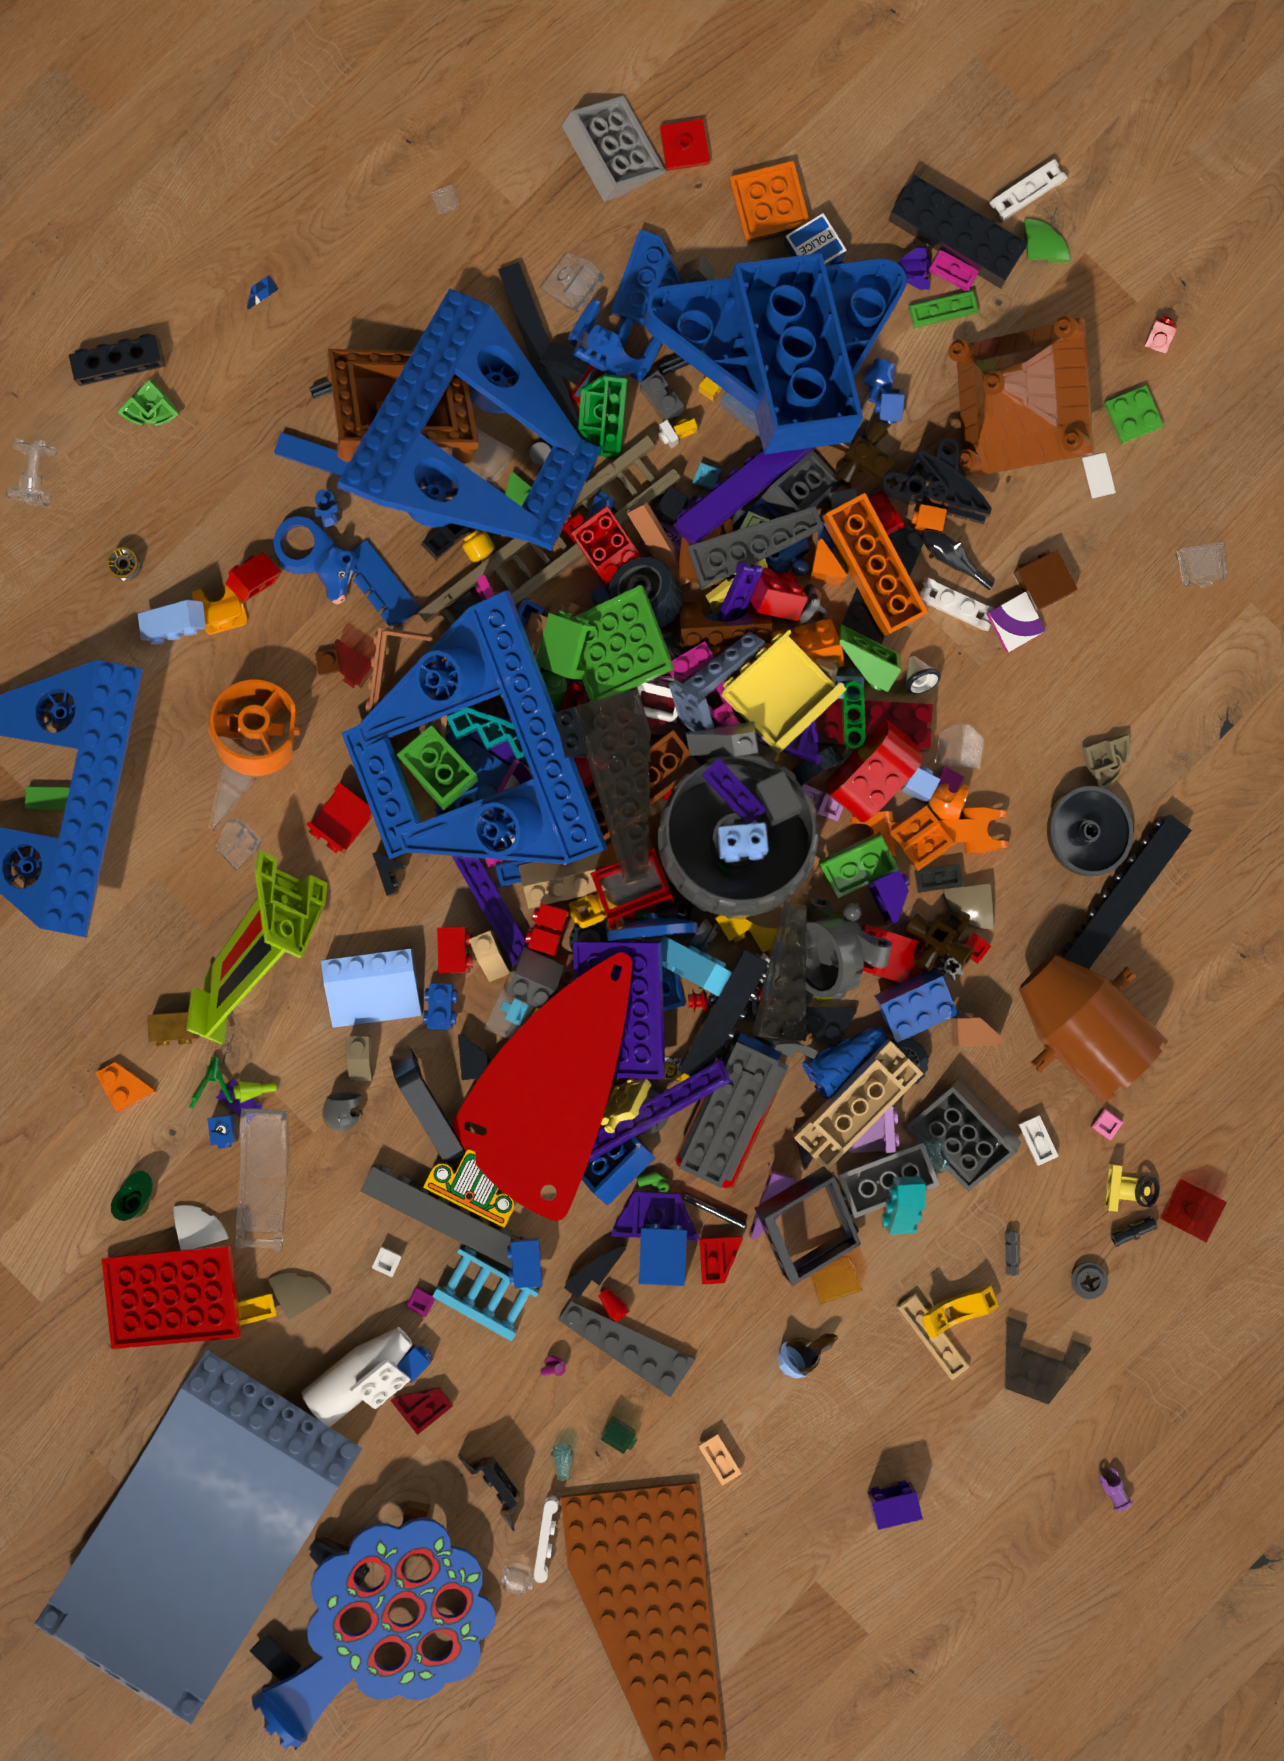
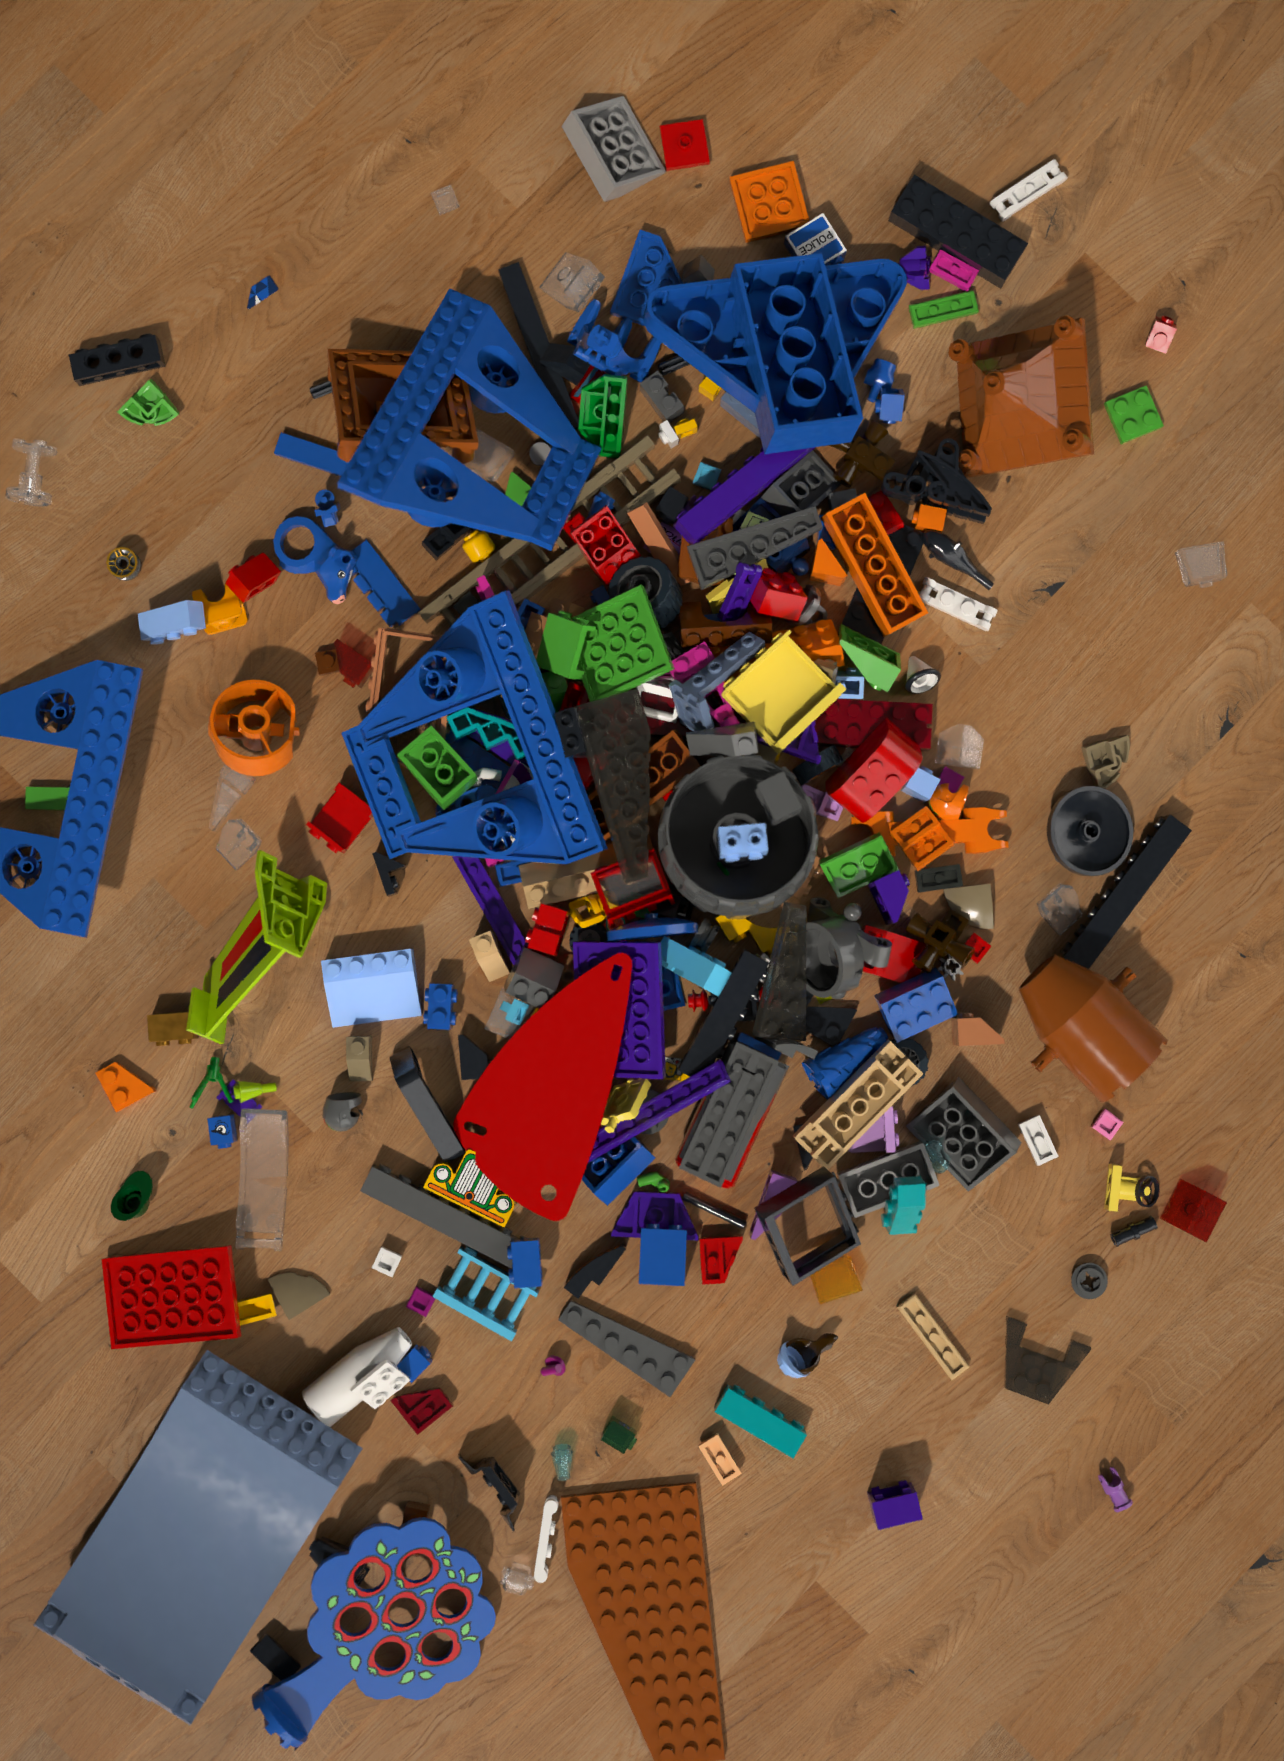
(197, 1227): white brick -> none
(454, 950): red brick -> none
(487, 773): none -> white arm
(614, 1305): red cone -> none
(733, 792): dark purple plate -> none
(760, 1421): none -> teal brick
(858, 705): green beam -> none
(958, 1309): yellow arch -> none
(1012, 1253): dark grey axle -> none
(1015, 622): tile -> none
(1044, 243): bright green brick -> none
(1045, 580): reddish brown piece -> none
(1060, 908): none -> clear slope
(1098, 475): white sticker -> none

